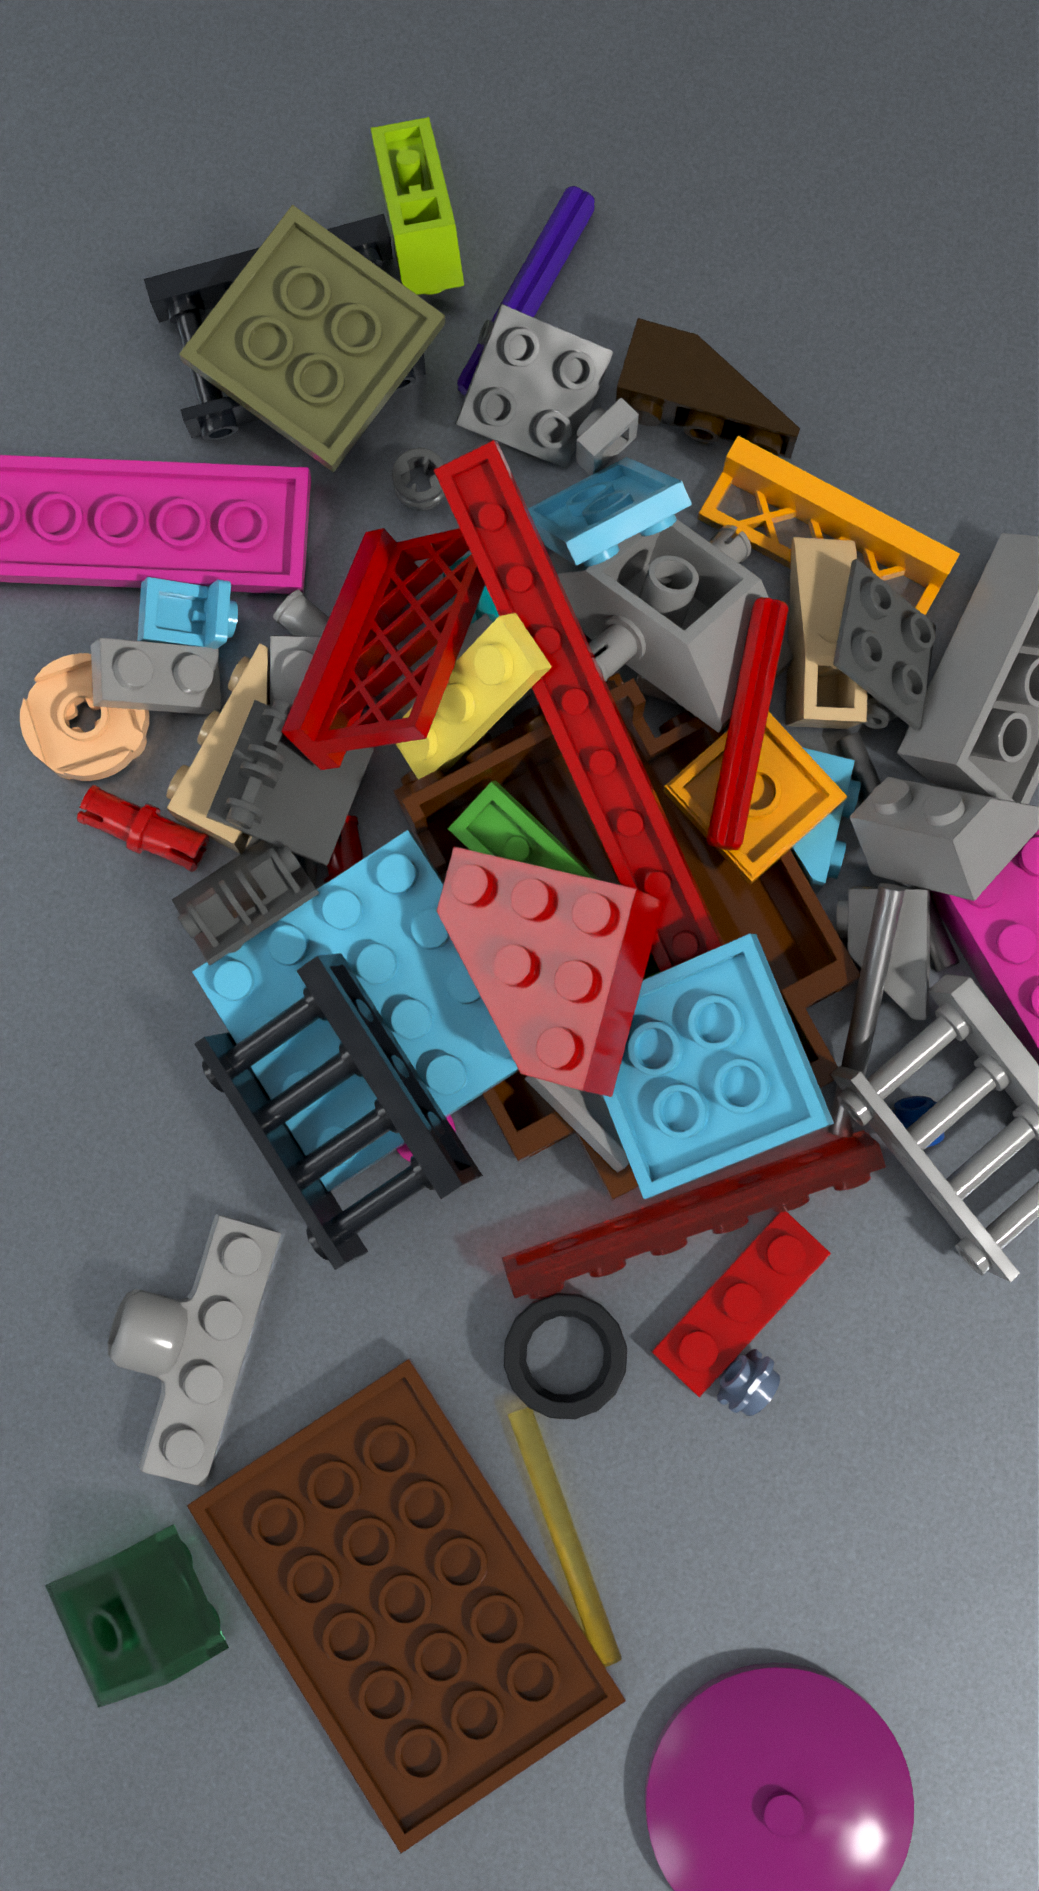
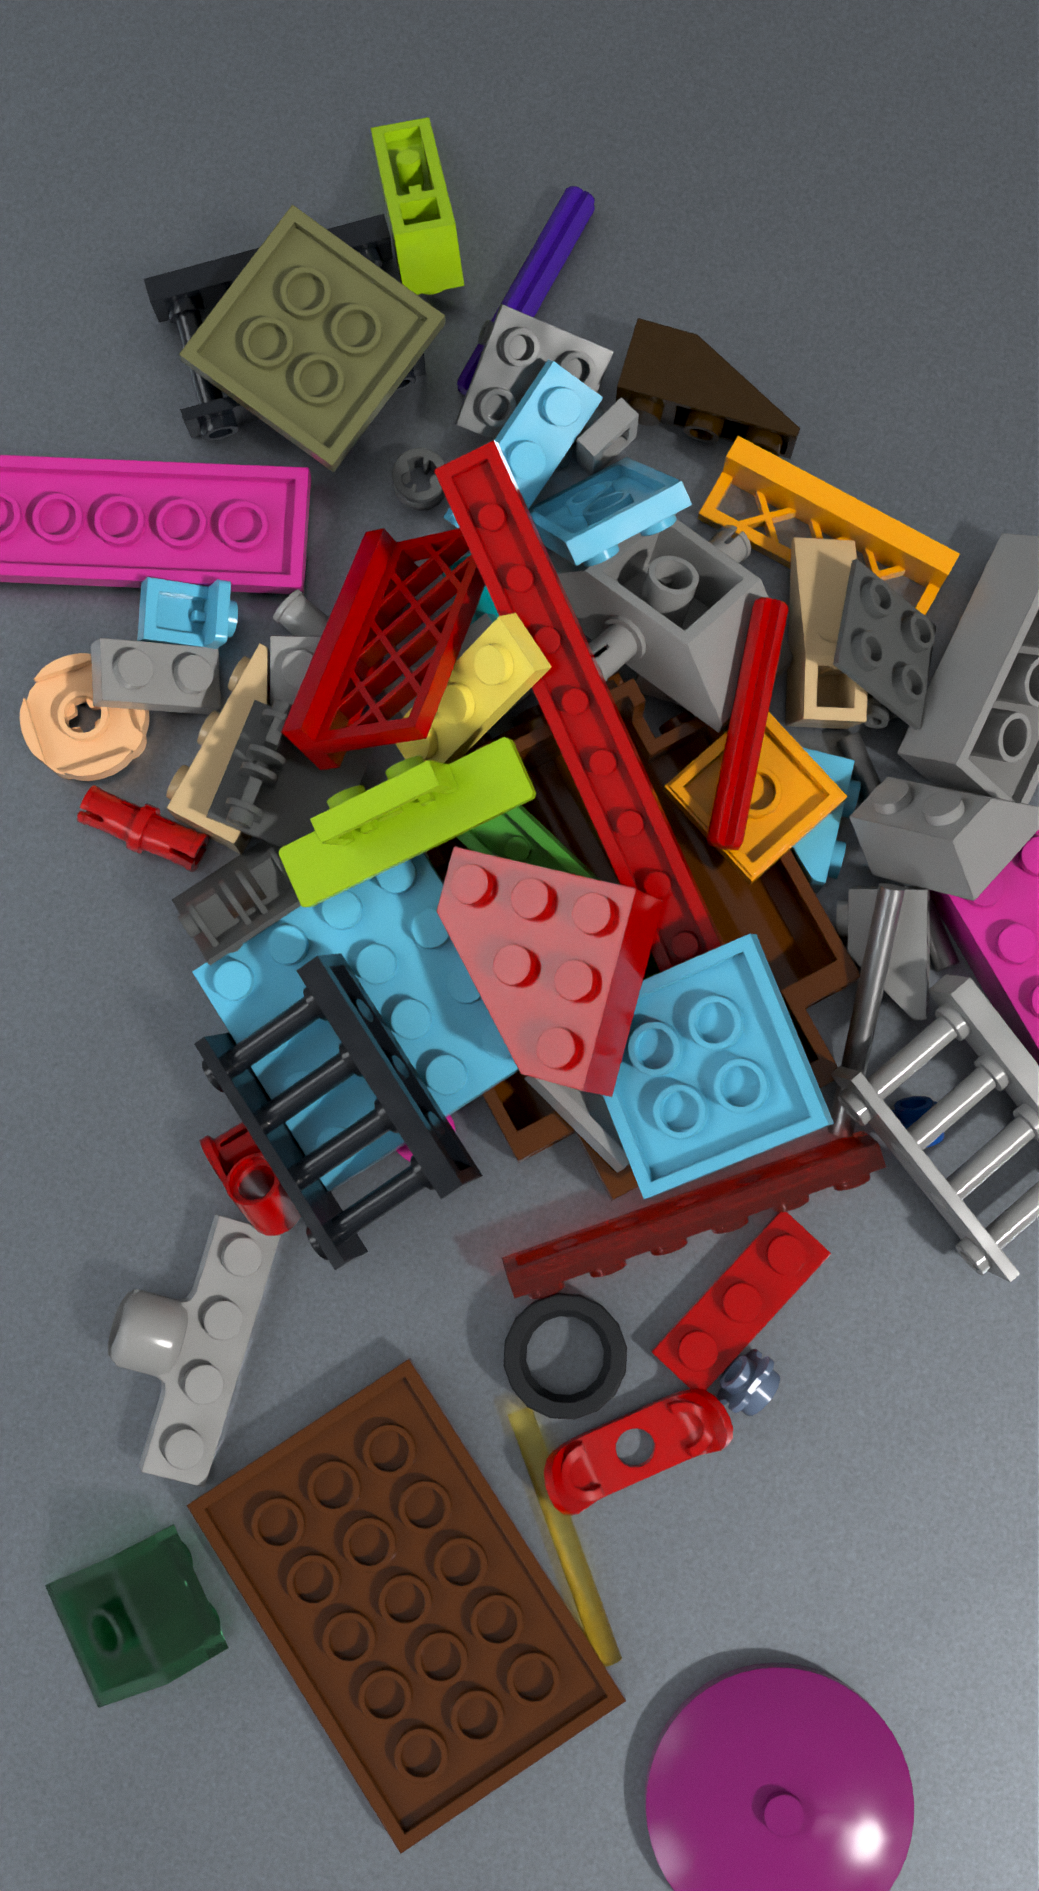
(248, 1179): none -> red piece
(403, 818): none -> lime bracket
(543, 428): none -> medium azure plate
(681, 1429): none -> red piece

